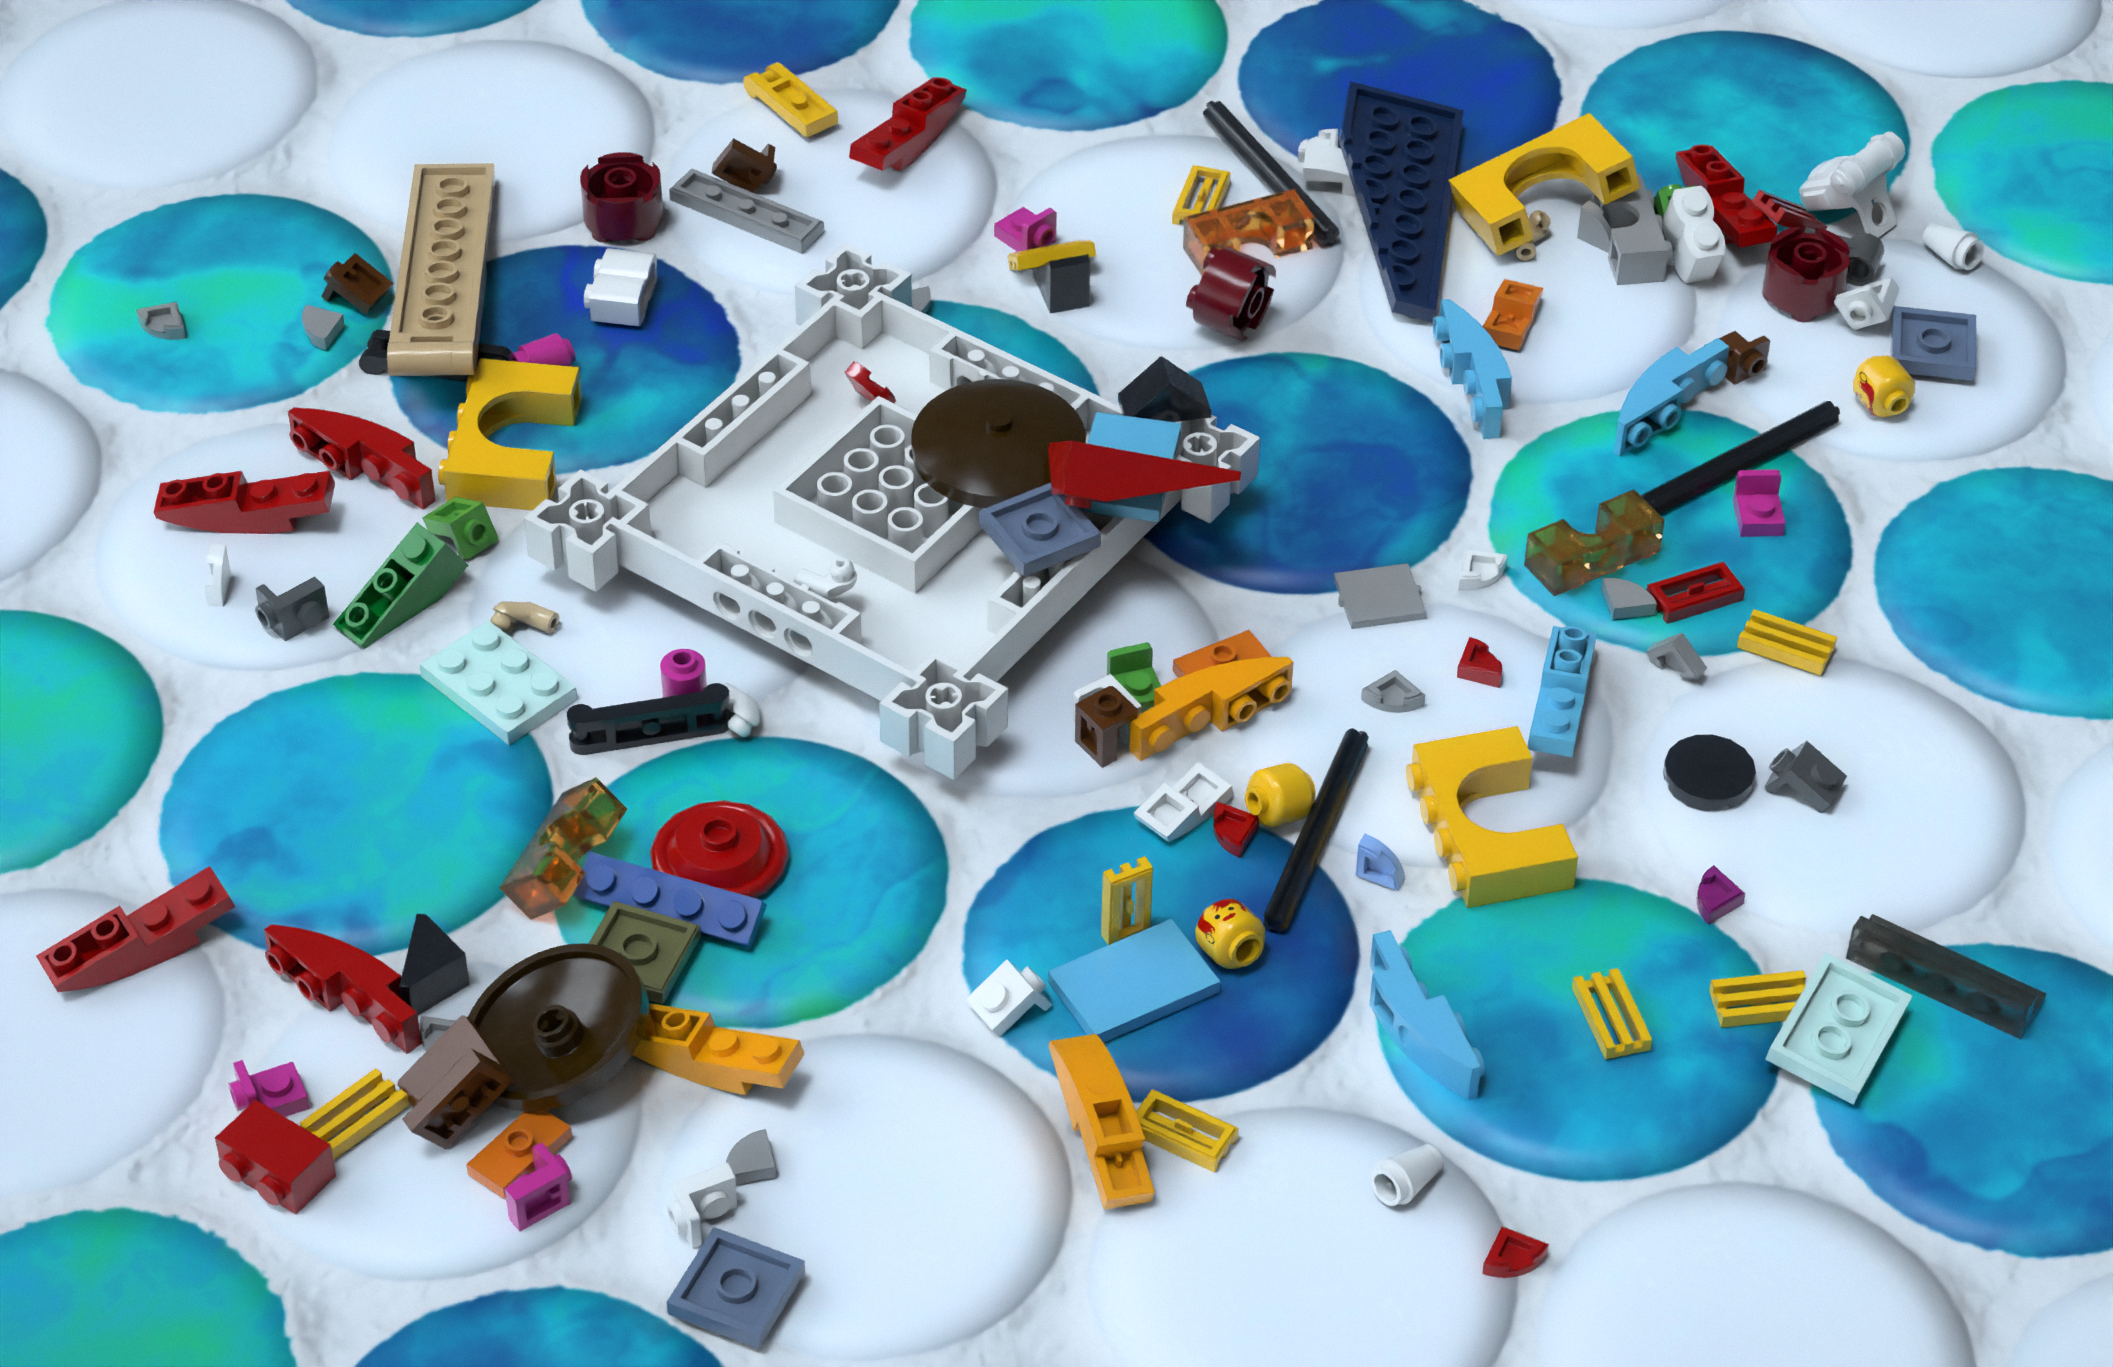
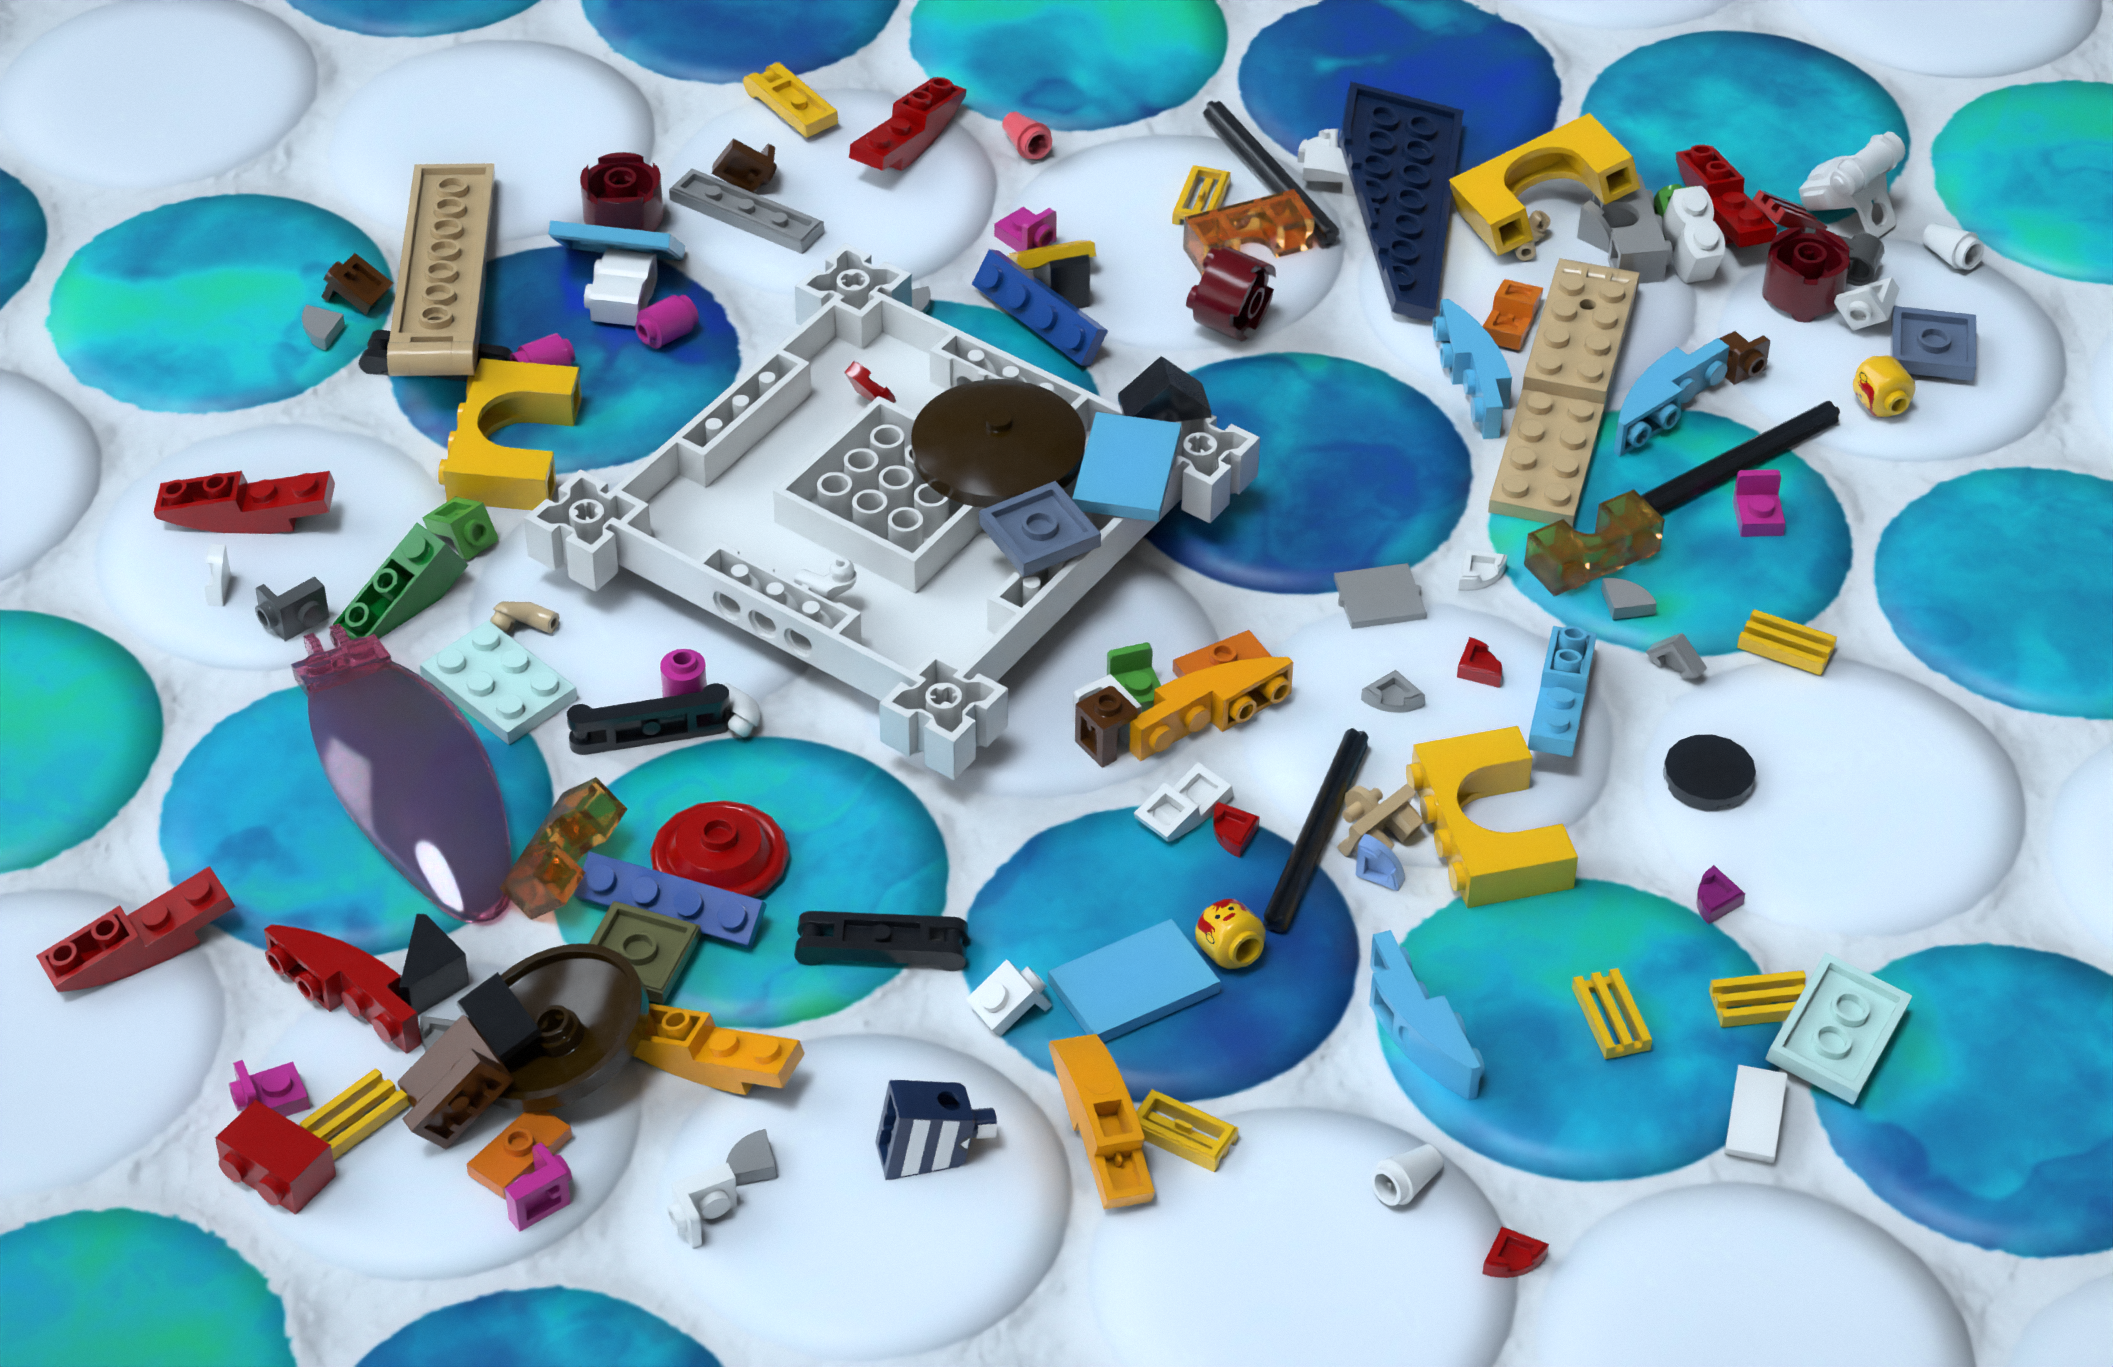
(162, 321): light grey tile -> none
(361, 446): red slope -> none
(409, 773): none -> windscreen
(499, 1017): none -> black slope
(601, 238): none -> medium azure tile
(666, 320): none -> dark pink brick
(736, 1287): sand blue plate -> none
(881, 938): none -> black plate
(928, 1127): none -> dark blue torso
(1028, 136): none -> coral cone
(1039, 307): none -> blue plate
(1104, 474): red wedge -> none
(1118, 902): yellow tile -> none
(1280, 794): yellow head -> none
(1373, 817): none -> tan hips
(1564, 392): none -> tan hinge
(1699, 596): red tile -> none
(1755, 1114): none -> white slope
(1808, 774): dark grey bracket -> none
(1944, 975): clear smoke fence -> none

